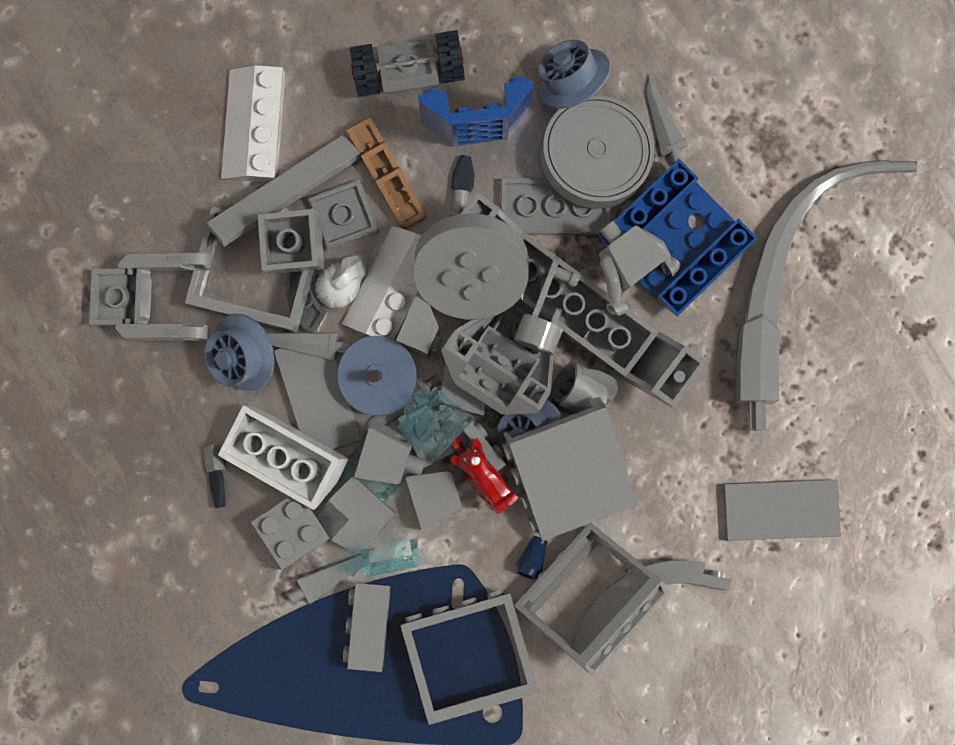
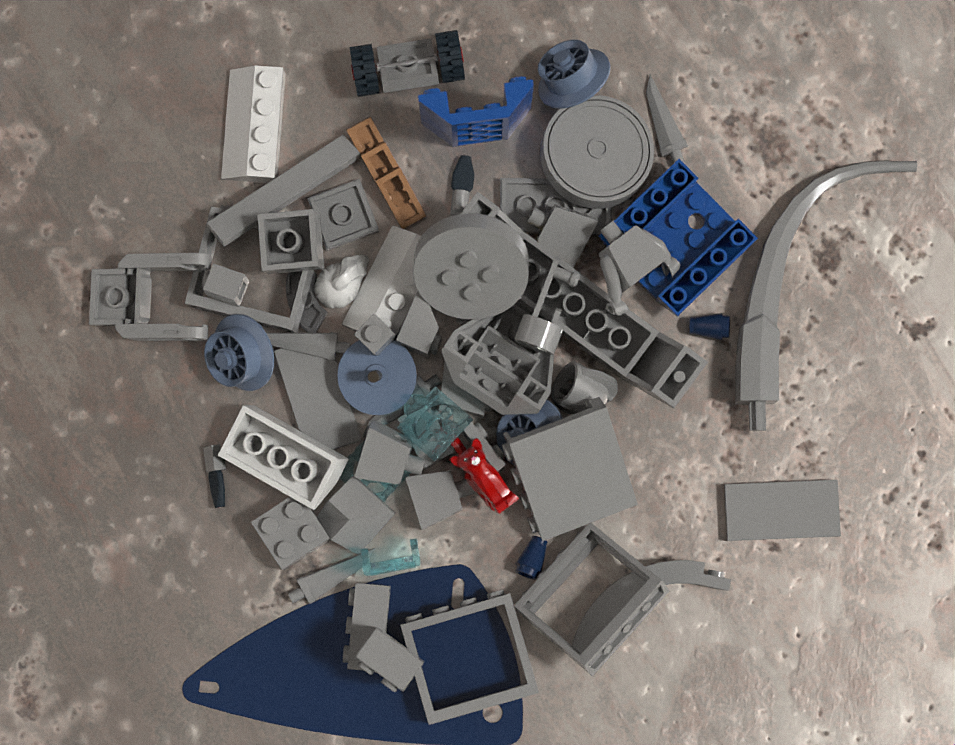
(225, 285): none -> light grey brick
(375, 334): none -> light grey brick
(389, 659): none -> light grey brick
(563, 231): none -> light grey torso
(711, 326): none -> dark blue cone

